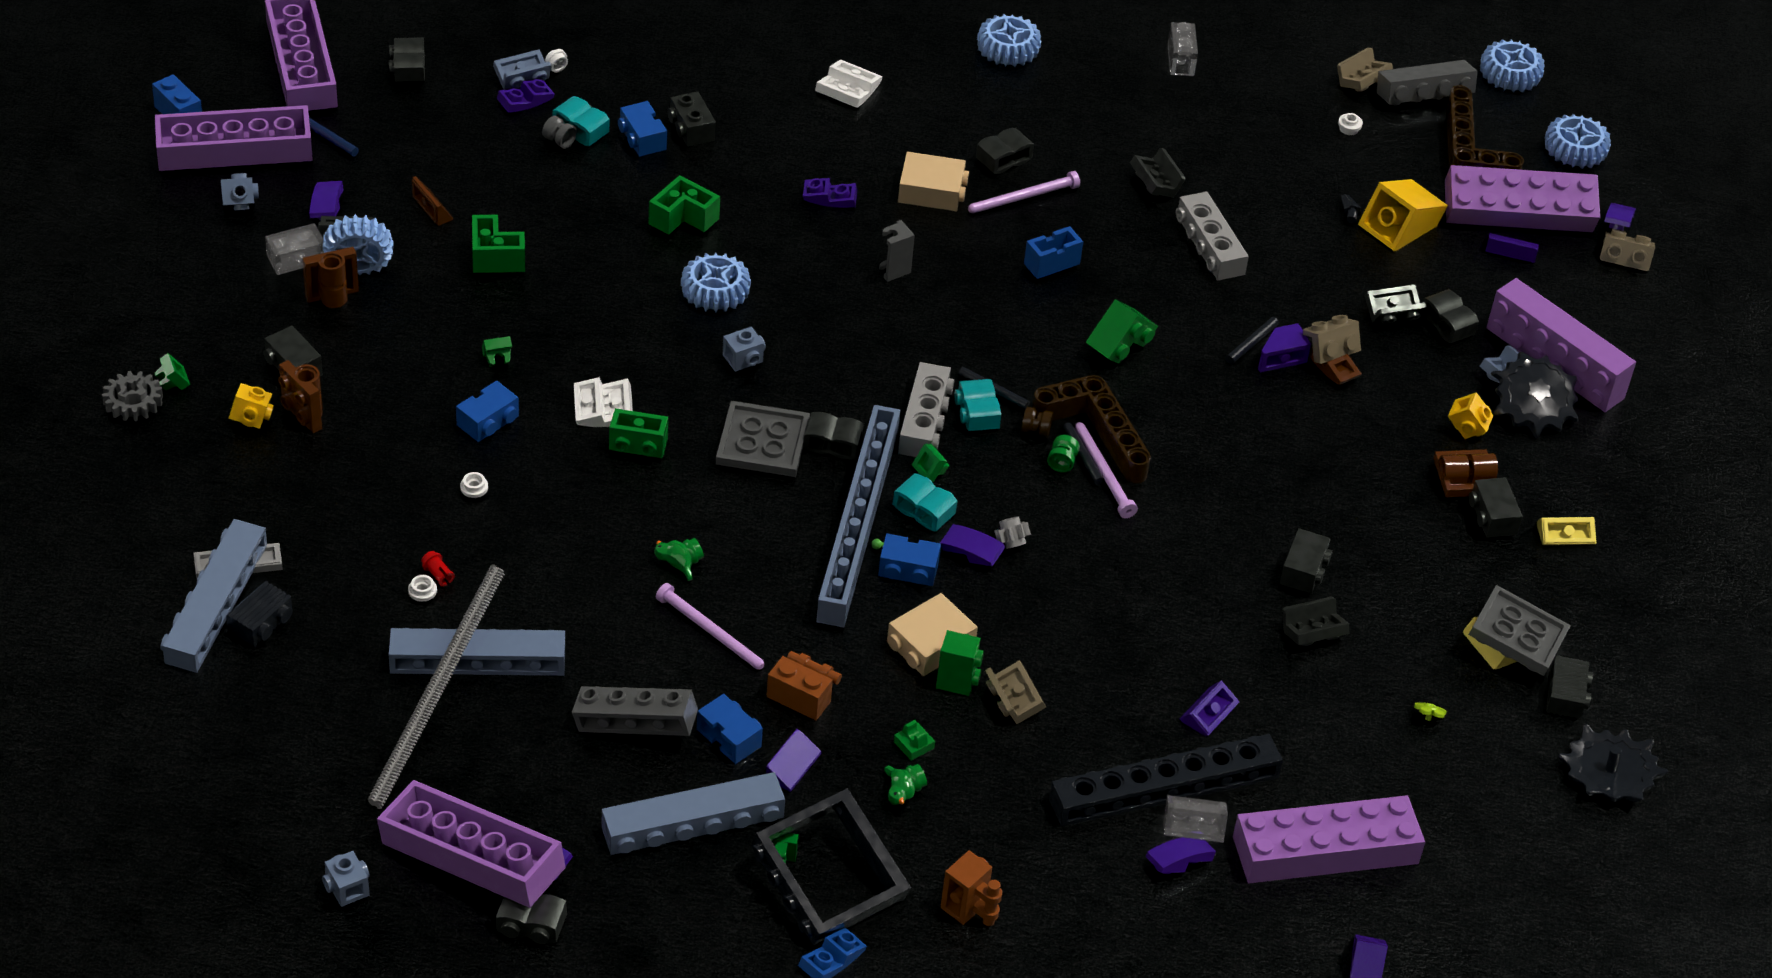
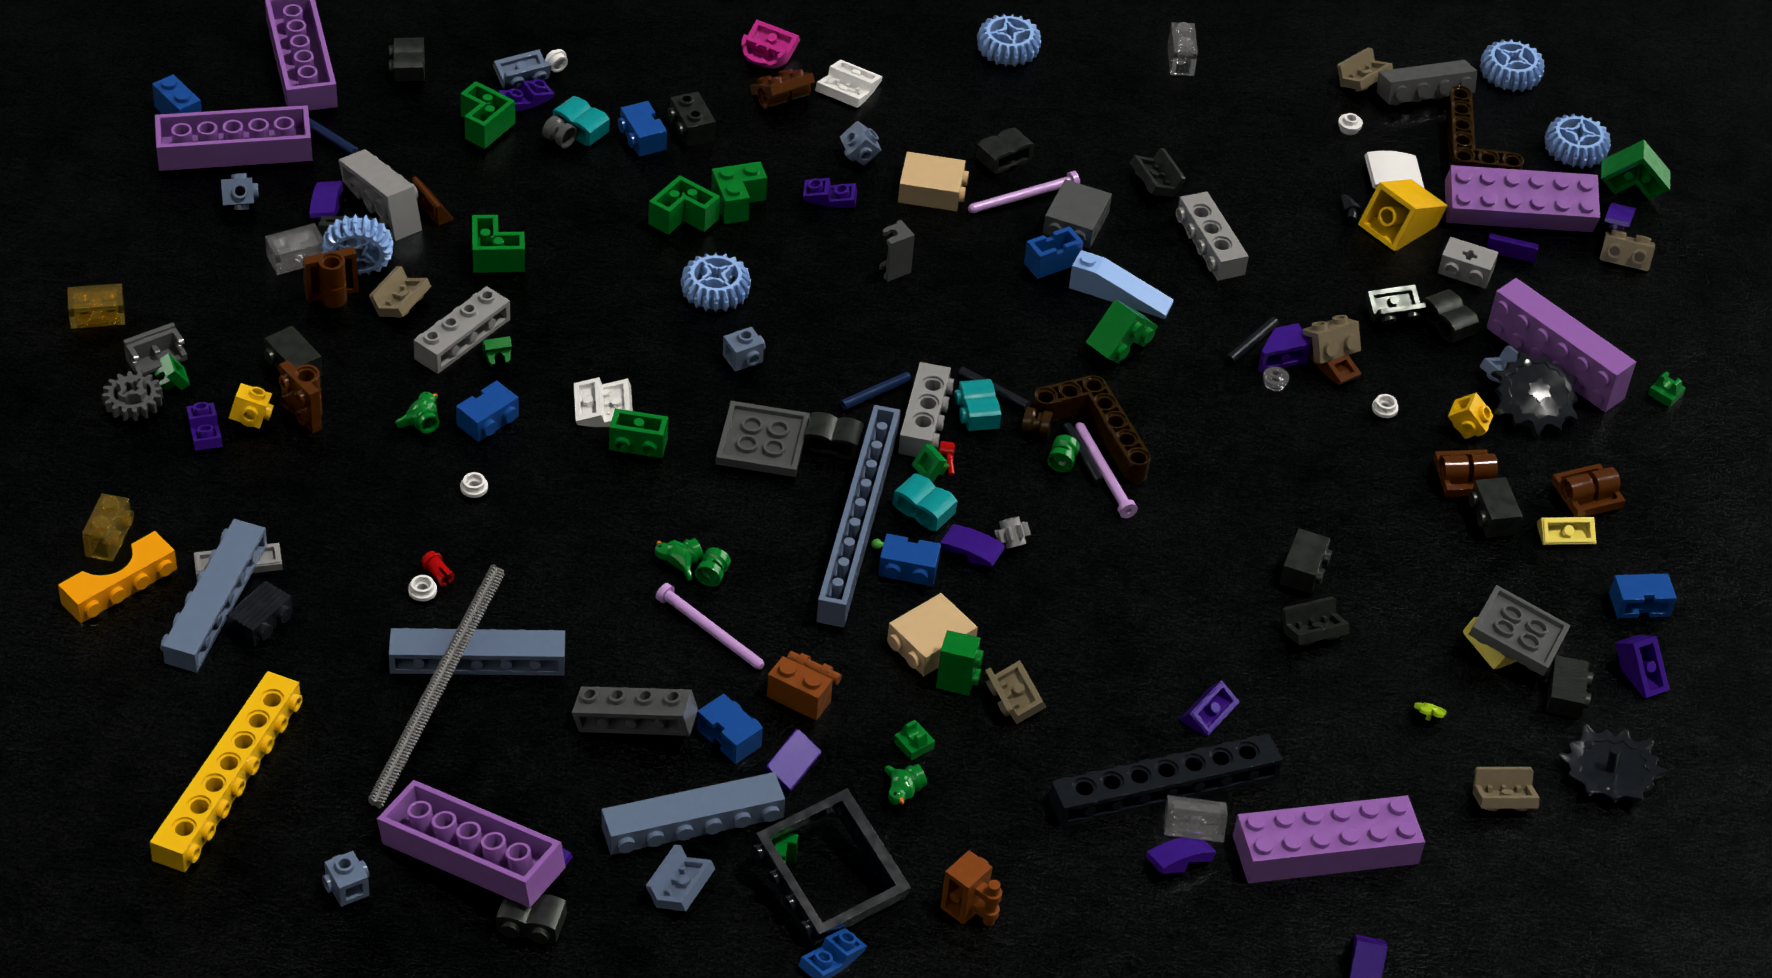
(91, 594): none -> light orange arch
(96, 306): none -> clear yellow brick
(107, 527): none -> clear yellow brick
(146, 349): none -> dark grey hinge
(204, 426): none -> dark purple slope
(225, 772): none -> yellow brick
(382, 192): none -> light grey wedge
(398, 293): none -> dark tan bracket
(421, 414): none -> green animal
(461, 329): none -> light grey brick
(485, 114): none -> green brick
(678, 880): none -> sand blue bracket
(712, 568): none -> green wheel
(738, 188): none -> green brick
(769, 45): none -> dark pink slope
(786, 87): none -> reddish brown plate
(860, 143): none -> sand blue brick
(875, 390): none -> dark blue piece
(947, 451): none -> red hand
(1080, 208): none -> dark grey brick
(1110, 282): none -> light blue wedge
(1275, 378): none -> clear plate
(1385, 406): none -> white plate
(1392, 166): none -> white slope
(1468, 262): none -> light grey brick
(1505, 788): none -> dark tan bracket
(1590, 490): none -> reddish brown plate
(1637, 166): none -> green brick
(1642, 594): none -> blue brick
(1643, 664): none -> dark purple slope
(1667, 390): none -> green tile

